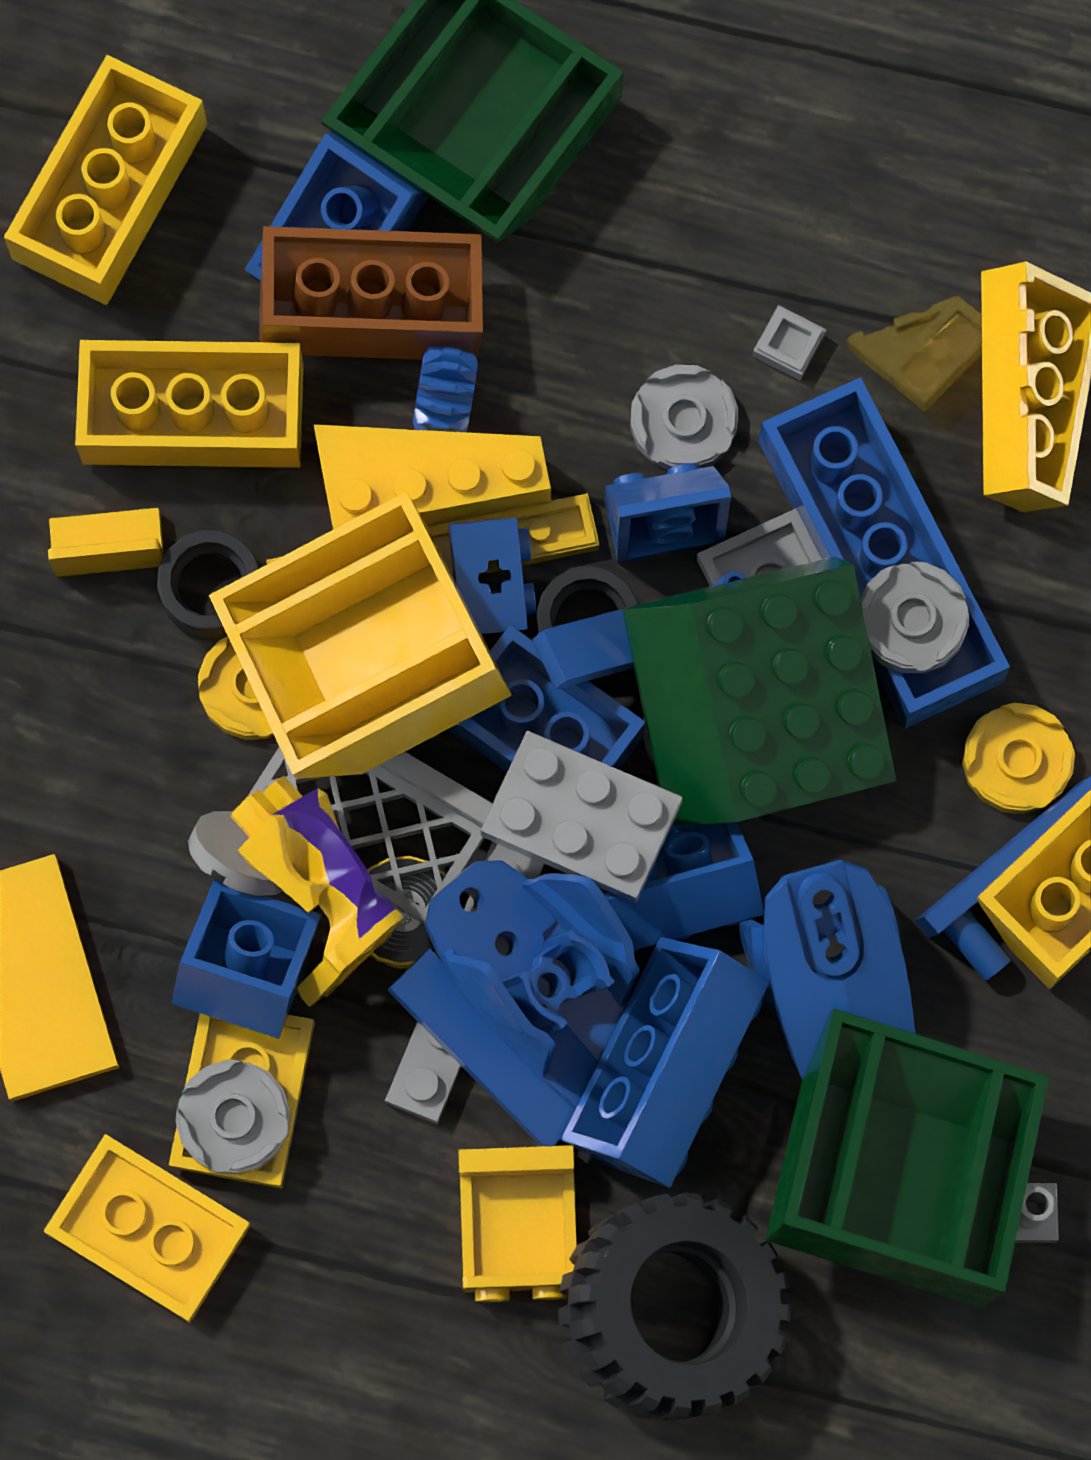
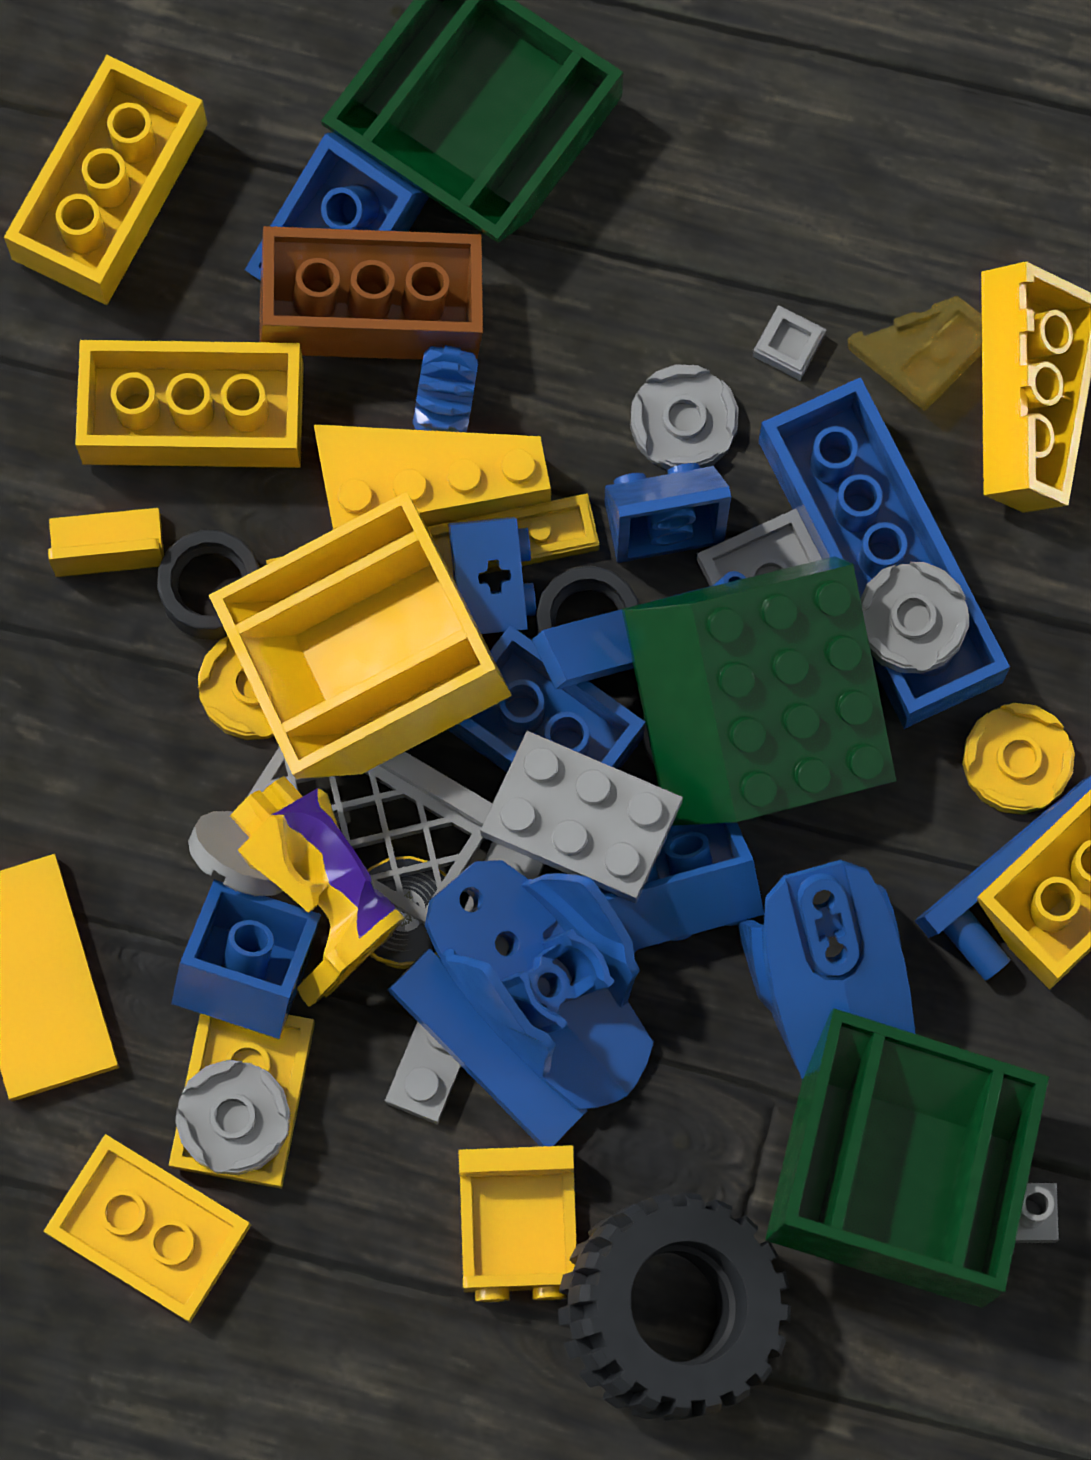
(666, 1060): blue brick -> none

